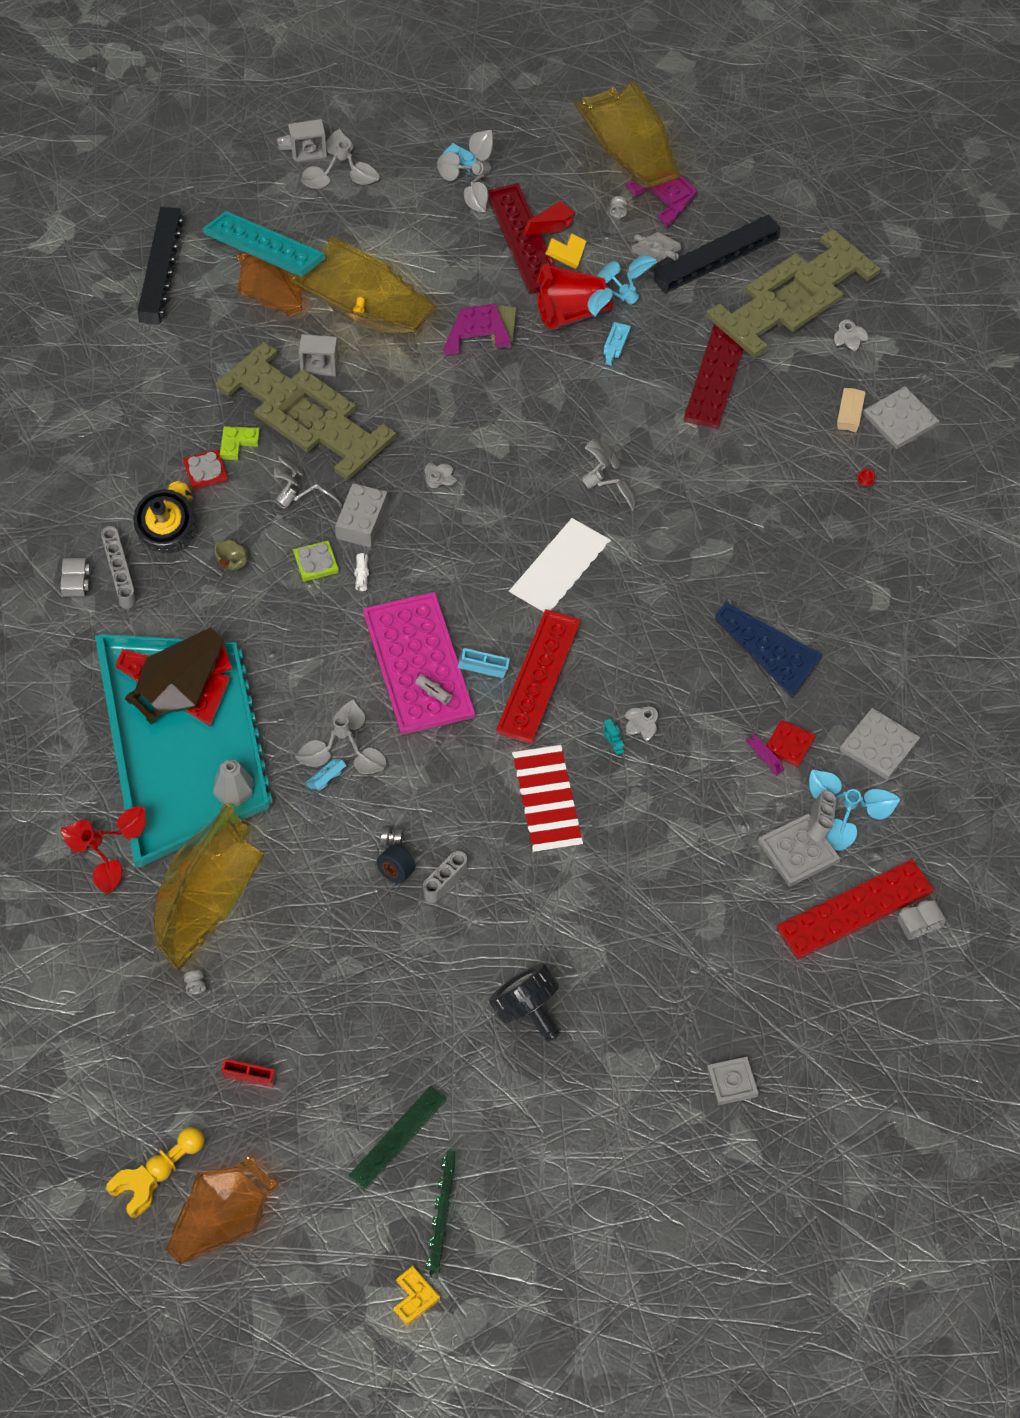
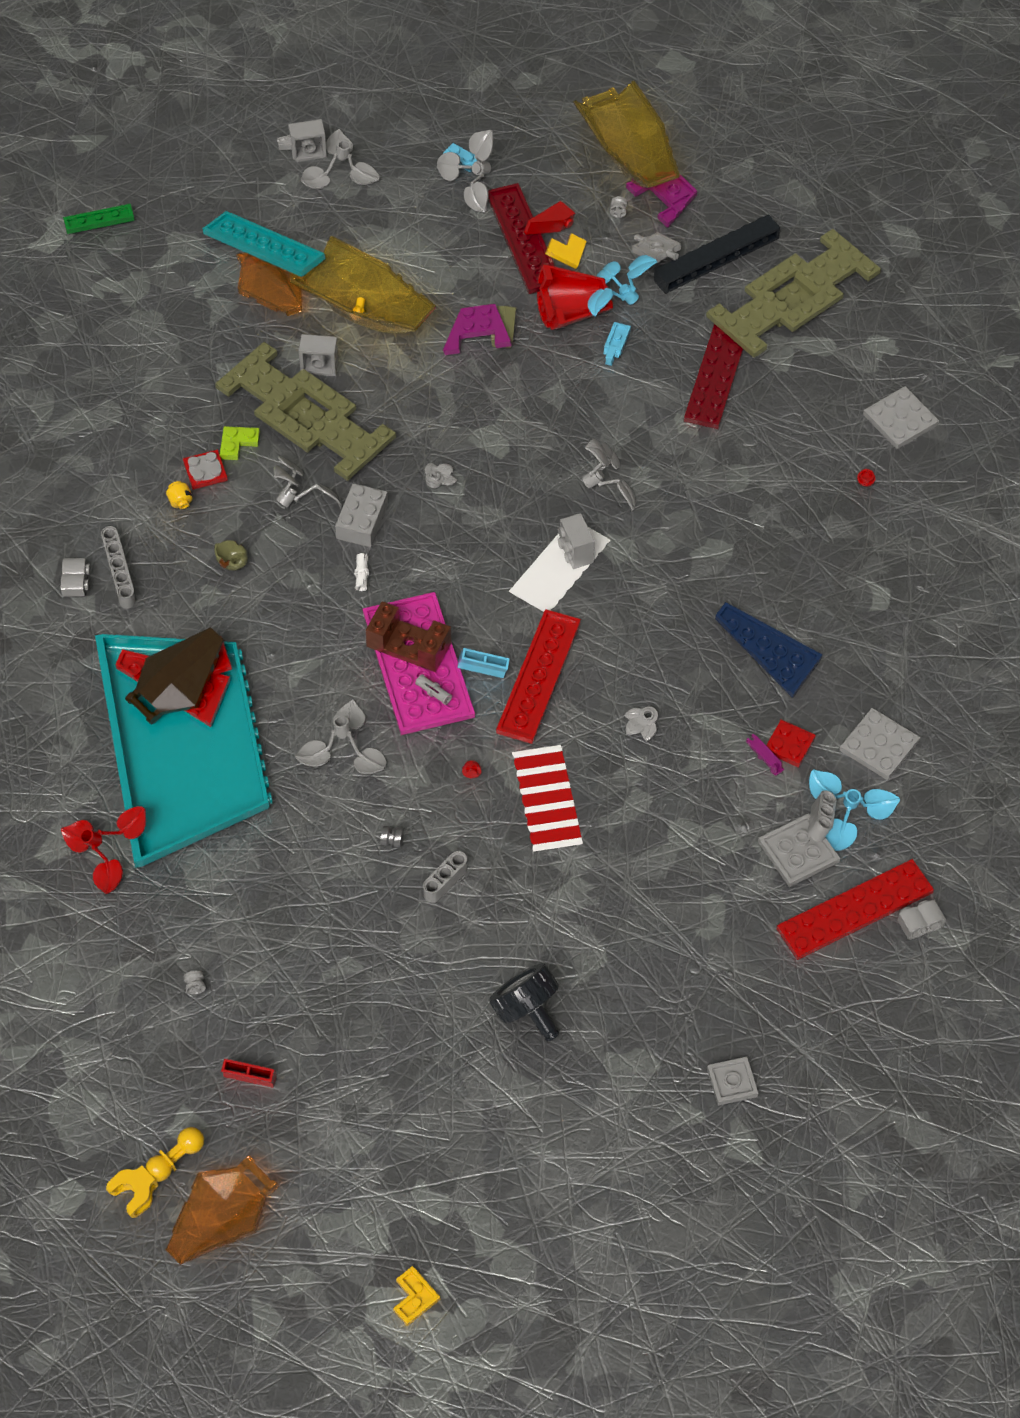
(98, 218): none -> green plate
(159, 265): black brick -> none
(165, 521): black wheel -> none
(203, 885): clear yellow windscreen -> none
(232, 783): light grey cone -> none
(315, 561): light grey piece -> none
(329, 771): medium azure plate -> none
(388, 636): none -> copper plate
(396, 864): black wheel -> none
(397, 1138): clear green plate -> none
(440, 1221): clear green plate -> none
(471, 769): none -> red plate
(576, 541): none -> light grey brick
(612, 734): teal plate -> none
(850, 337): light grey plate -> none
(850, 409): tan piece -> none

